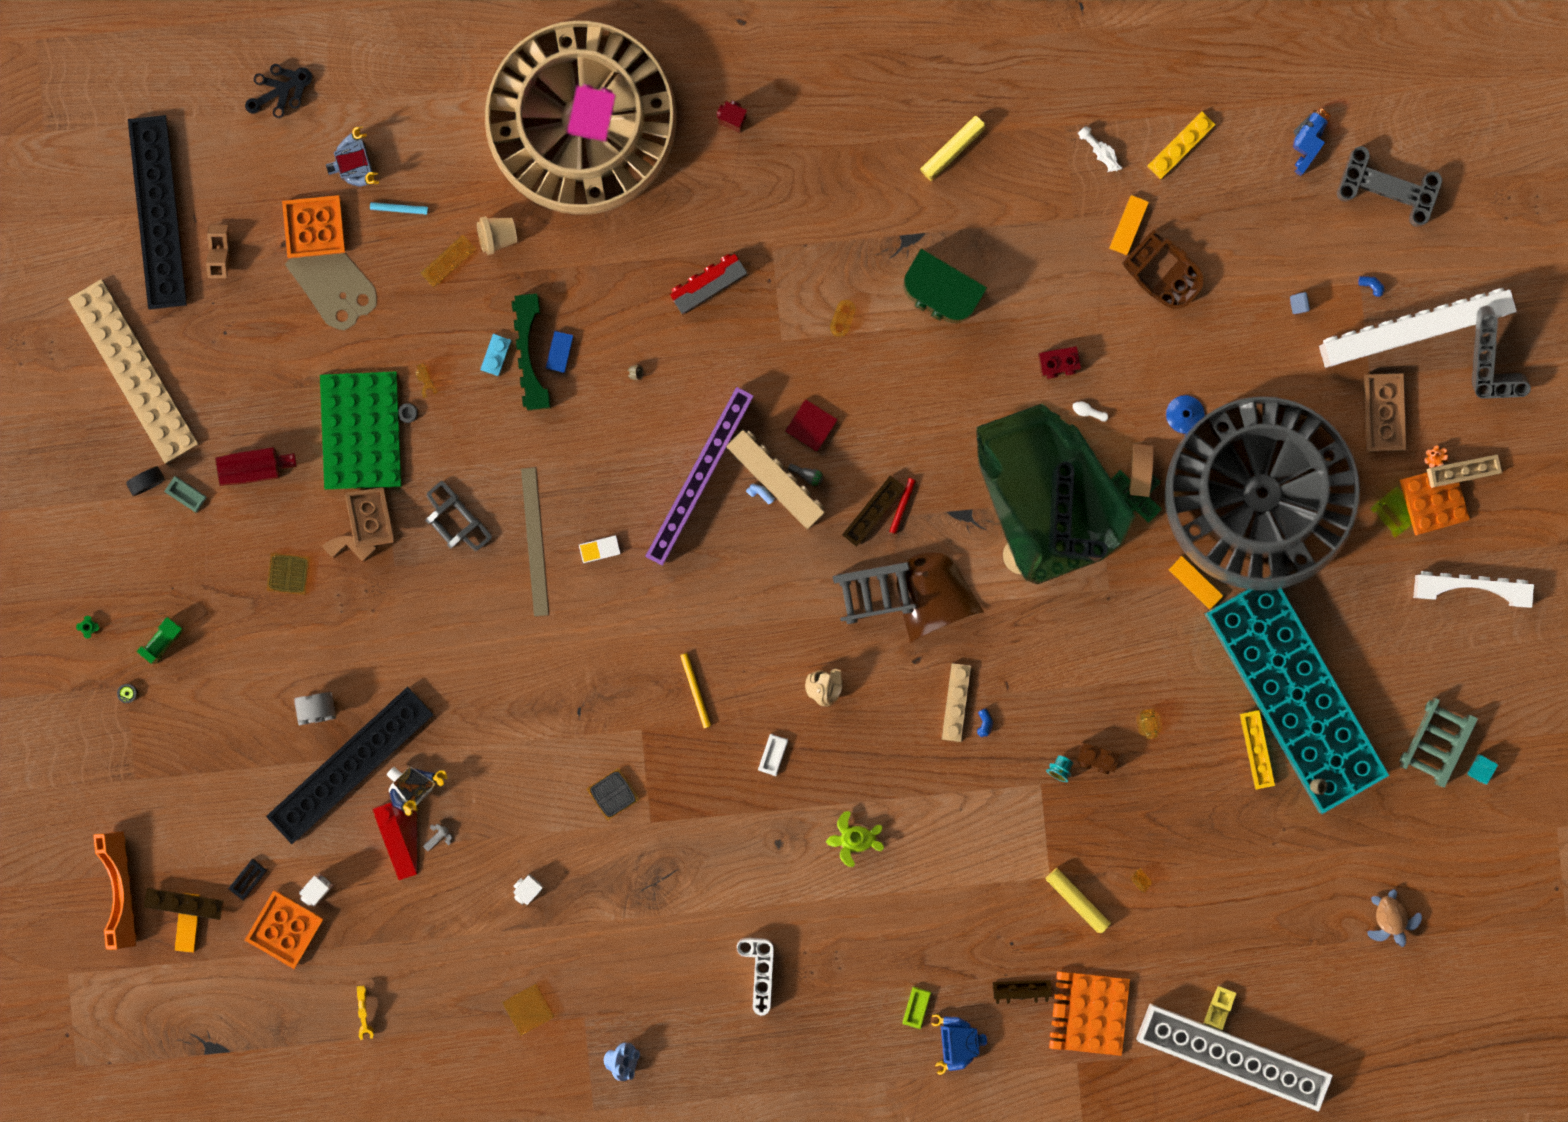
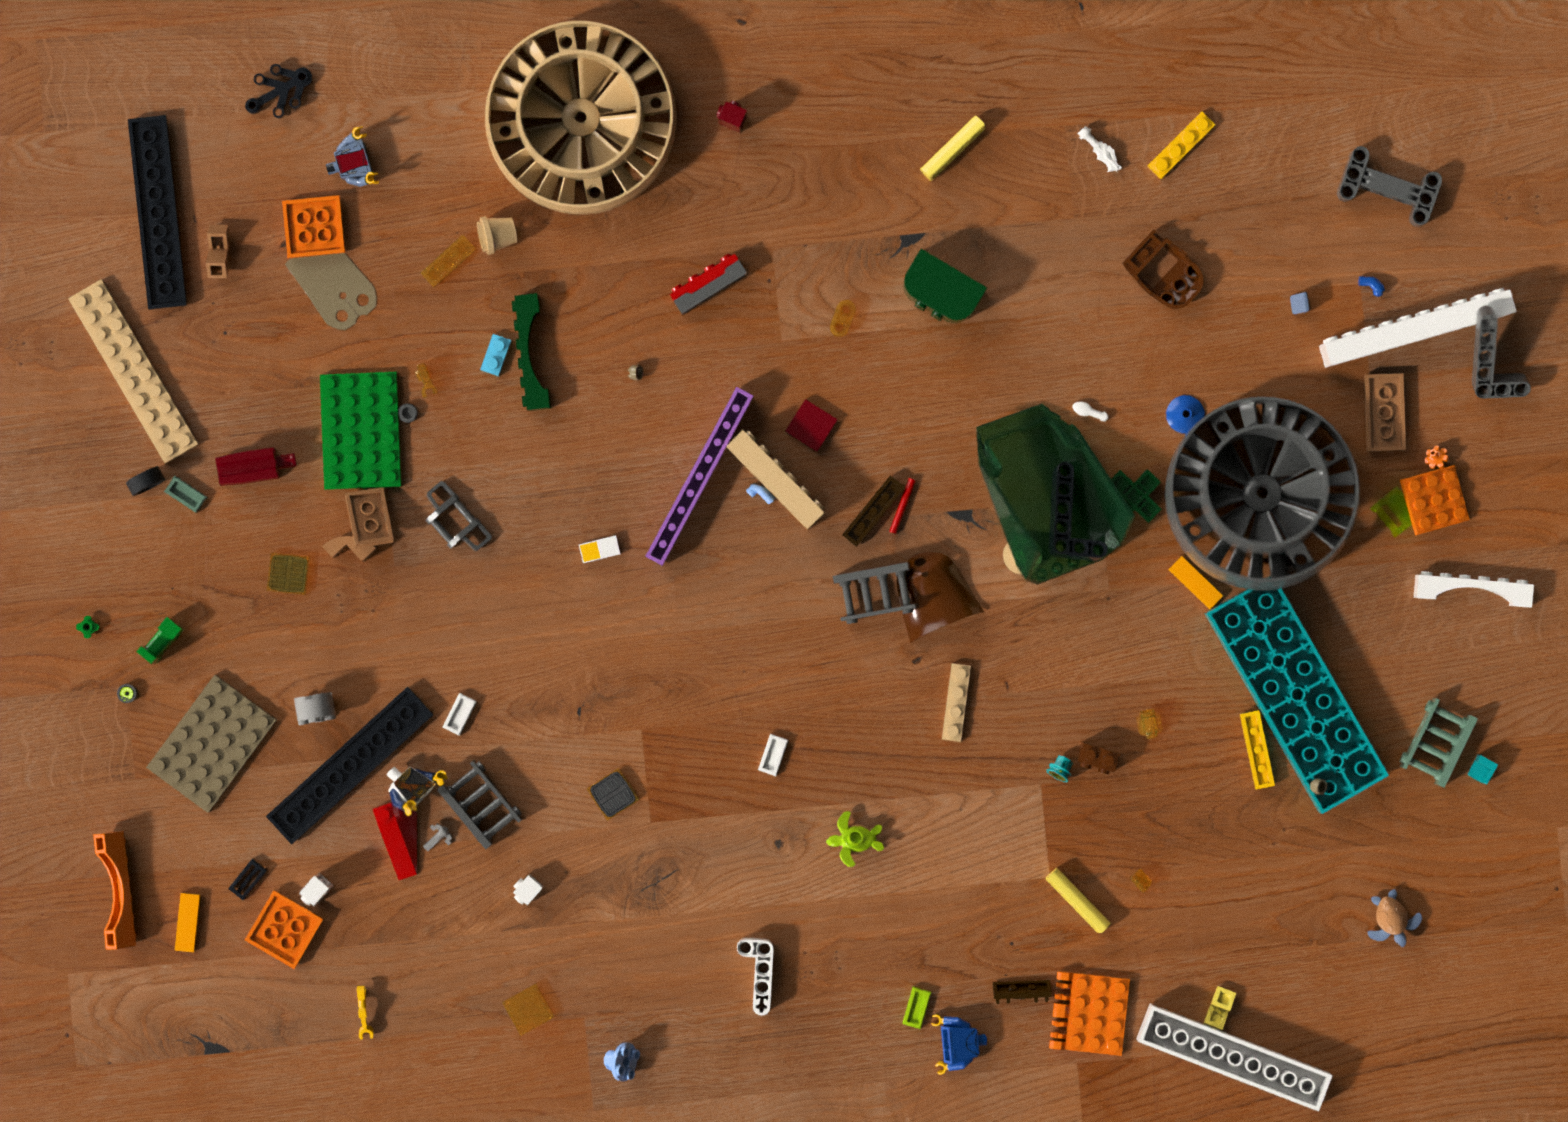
(183, 903): dark brown plate -> none
(211, 743): none -> dark tan plate
(398, 208): medium azure bar -> none
(459, 714): none -> white tile
(461, 807): none -> dark grey fence
(534, 541): dark tan sticker -> none
(559, 351): blue tile -> none
(592, 113): dark pink brick -> none
(695, 690): yellow bar -> none
(811, 476): dark grey piece -> none
(824, 687): tan helmet -> none
(987, 723): blue arm -> none
(1059, 362): dark red brick -> none
(1128, 225): light orange tile -> none
(1141, 470): medium nougat brick -> none
(1307, 138): blue plate -> none
(1464, 471): tan plate -> none

